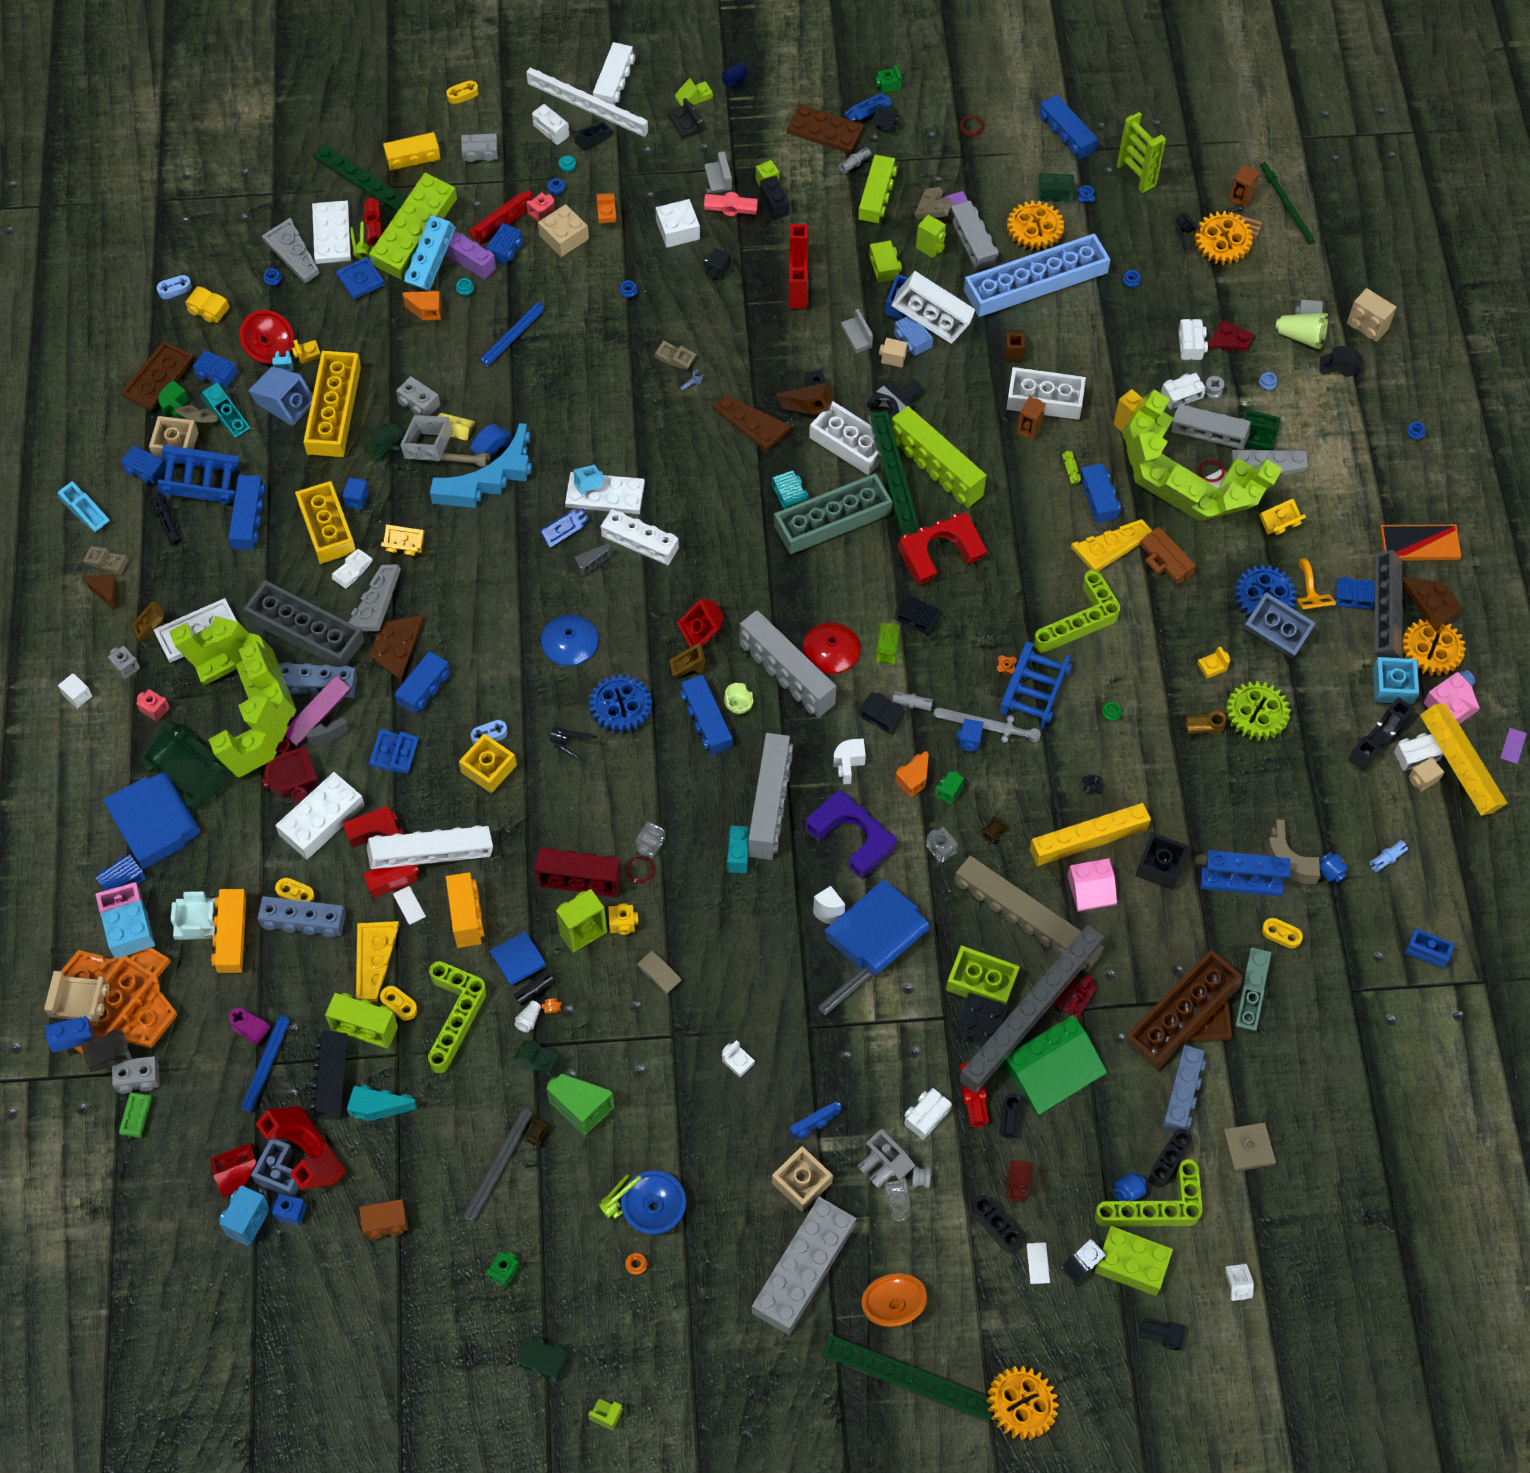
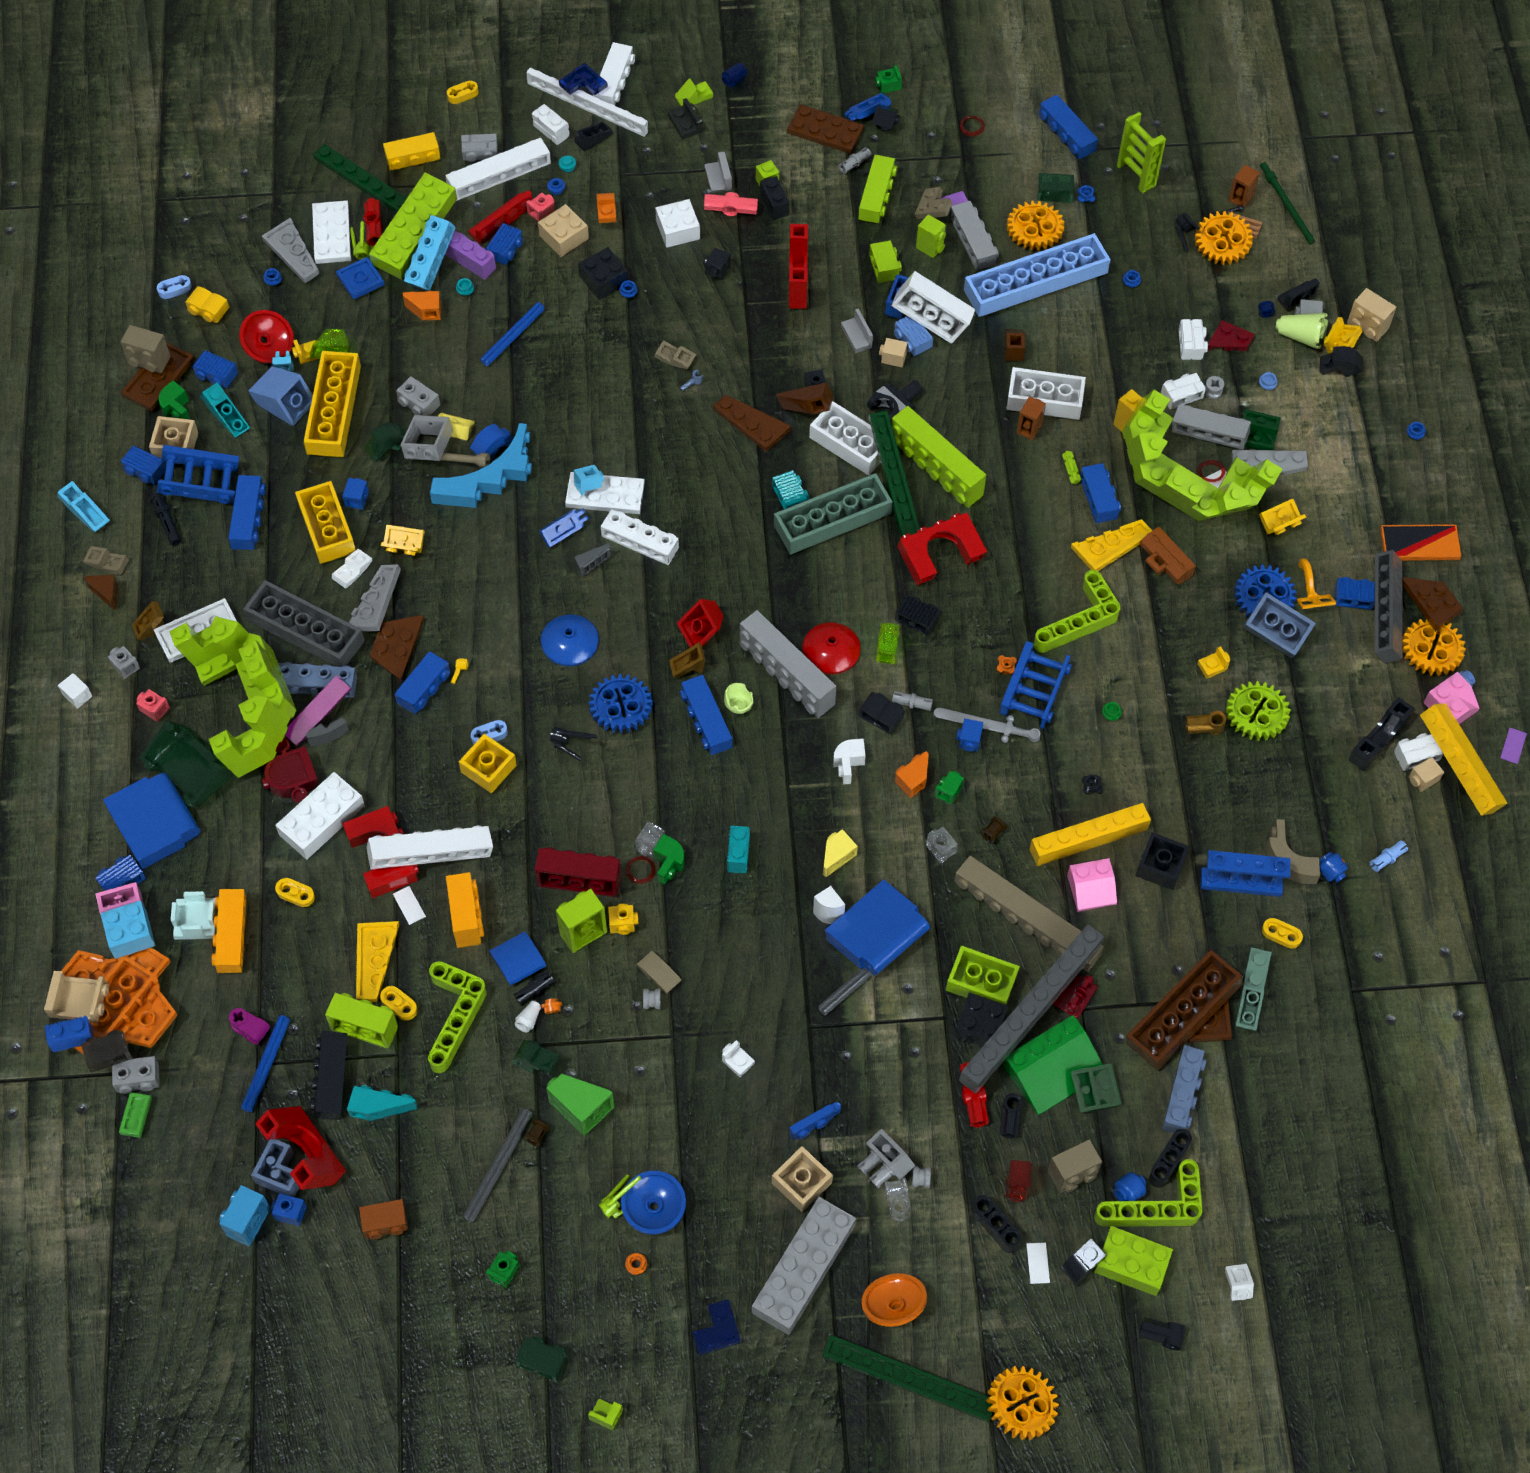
(145, 349): none -> dark tan brick
(192, 413): dark tan slope -> none
(233, 1168): red slope -> none
(301, 916): sand blue brick -> none
(330, 340): none -> clear neon green slope
(393, 751): blue slope -> none
(461, 664): none -> yellow hand
(499, 168): none -> white brick
(582, 77): none -> clear blue plate
(603, 273): none -> black brick
(651, 999): none -> light grey wheel
(671, 855): none -> green brick
(721, 1334): none -> clear blue plate
(770, 796): light grey brick -> none
(838, 851): none -> light yellow slope
(841, 810): dark purple arch -> none
(927, 1113): white brick -> none
(1074, 1167): none -> dark tan brick
(1096, 1088): none -> dark green slope
(1249, 1147): dark tan plate -> none
(1266, 309): none -> clear blue bush
(1303, 291): none -> black bracket
(1342, 335): none -> yellow bracket
(1395, 679): medium azure brick -> none
(1429, 948): blue brick -> none

